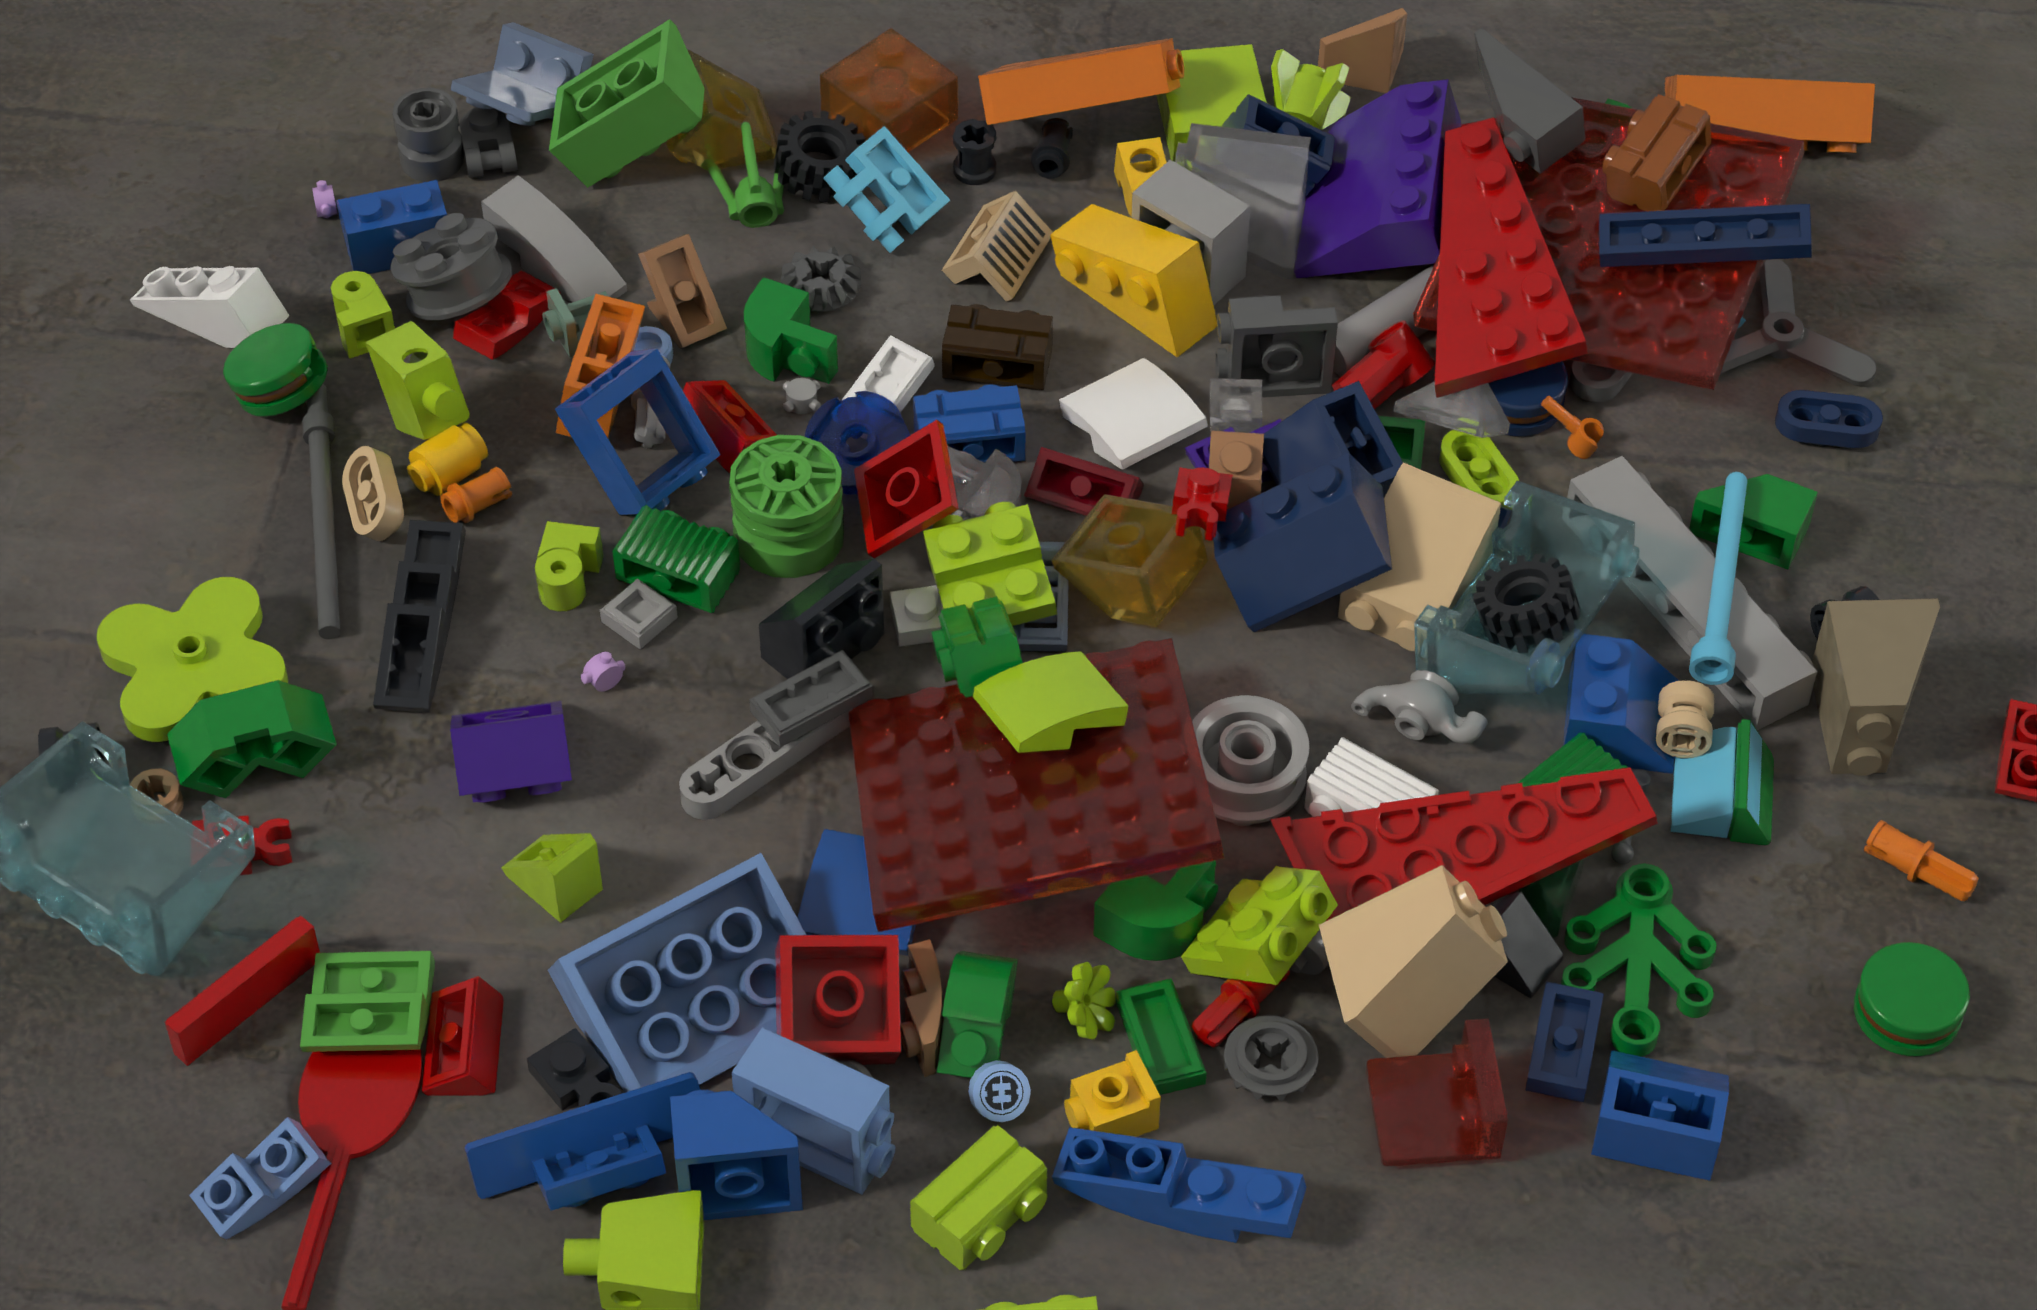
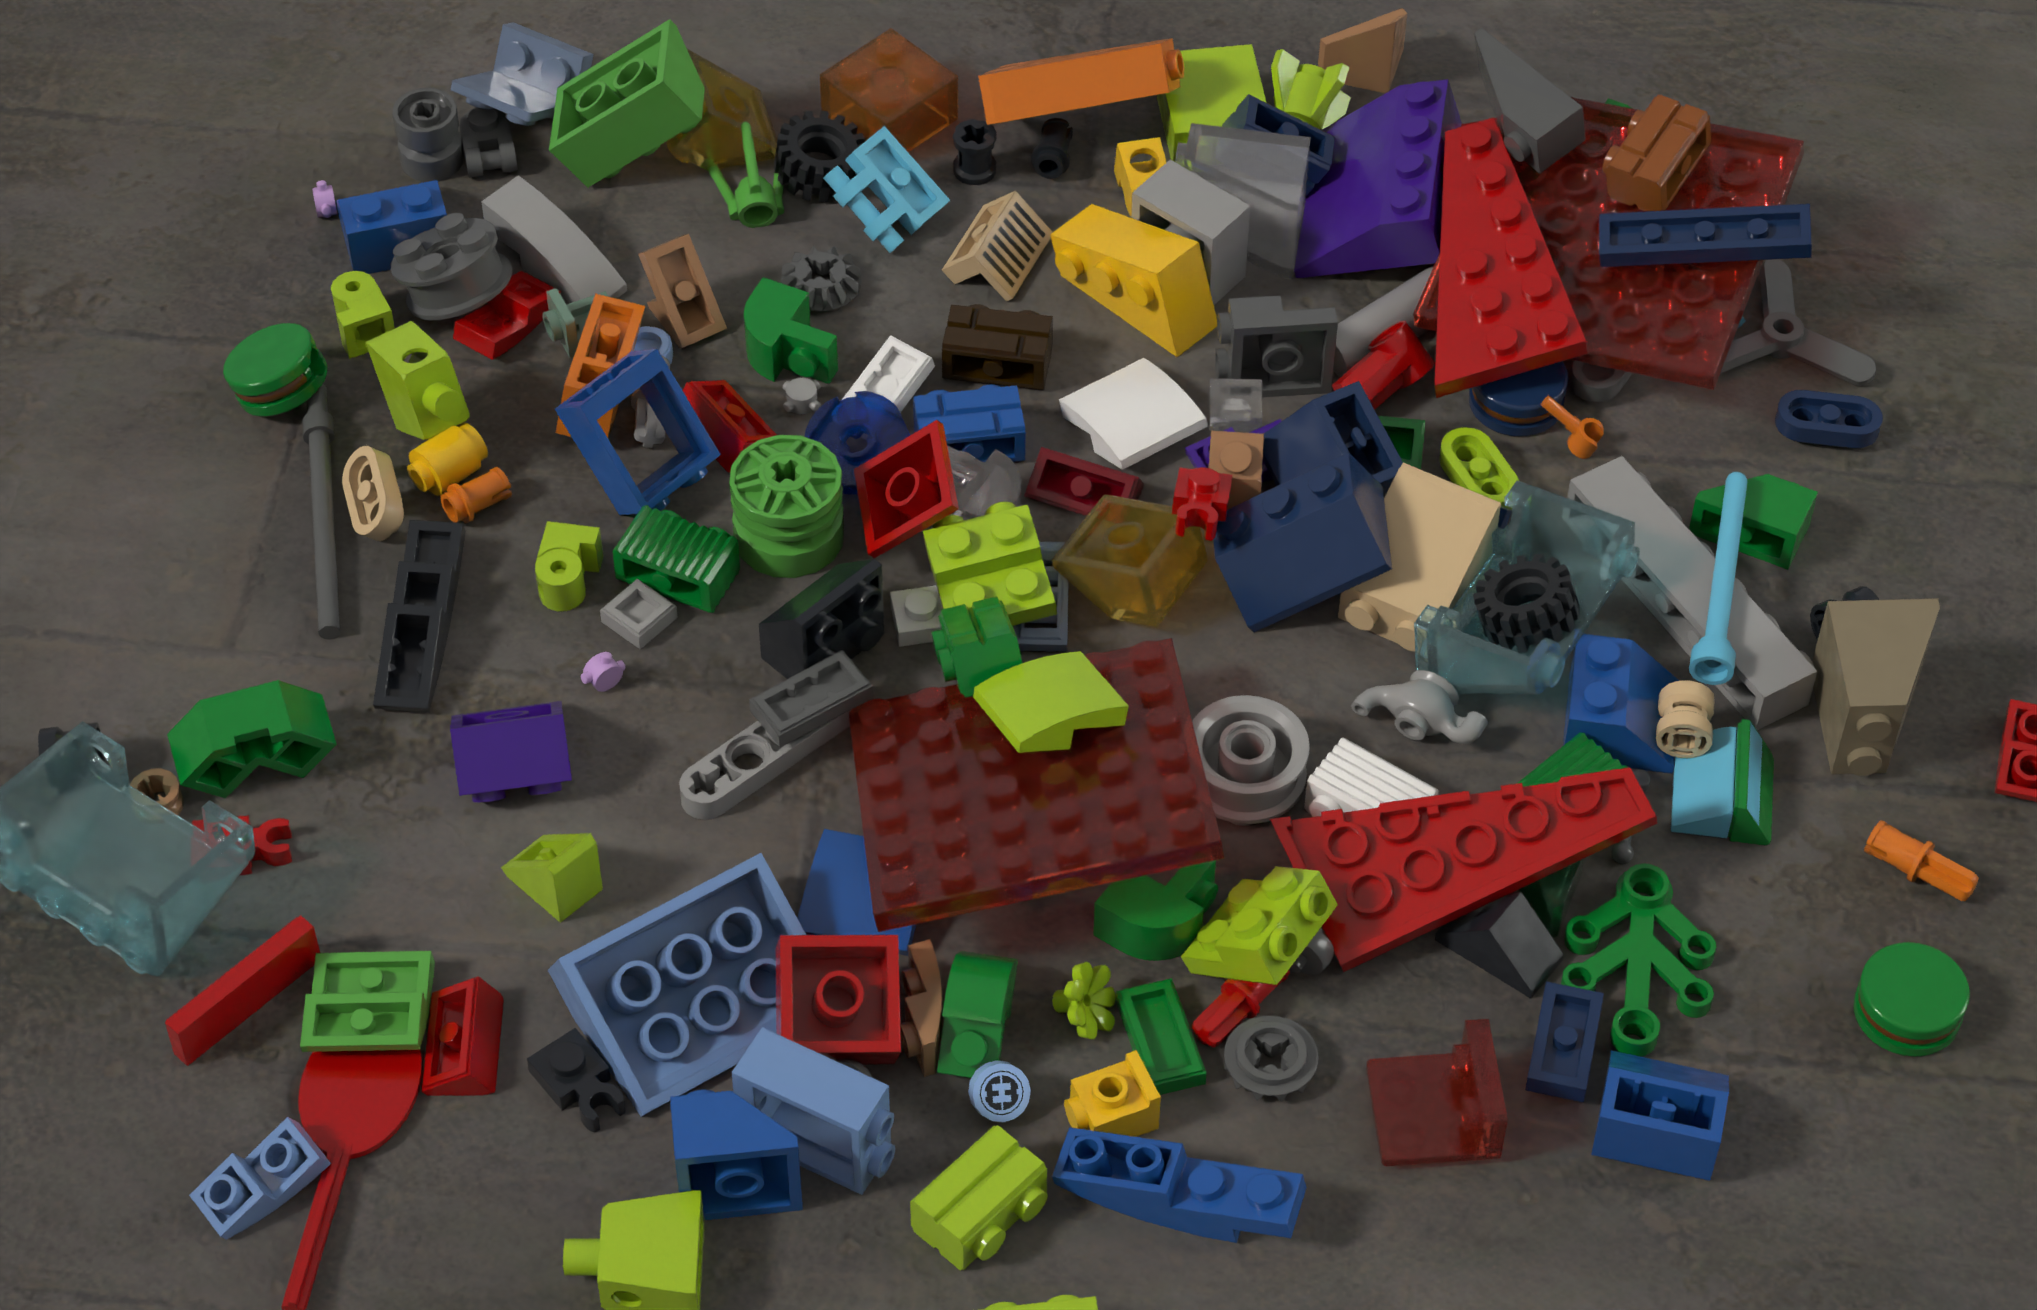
(187, 653): lime plant -> none
(212, 302): white slope -> none
(582, 1149): blue bracket -> none
(1412, 960): tan slope -> none
(1467, 411): clear slope -> none
(1785, 108): orange slope -> none

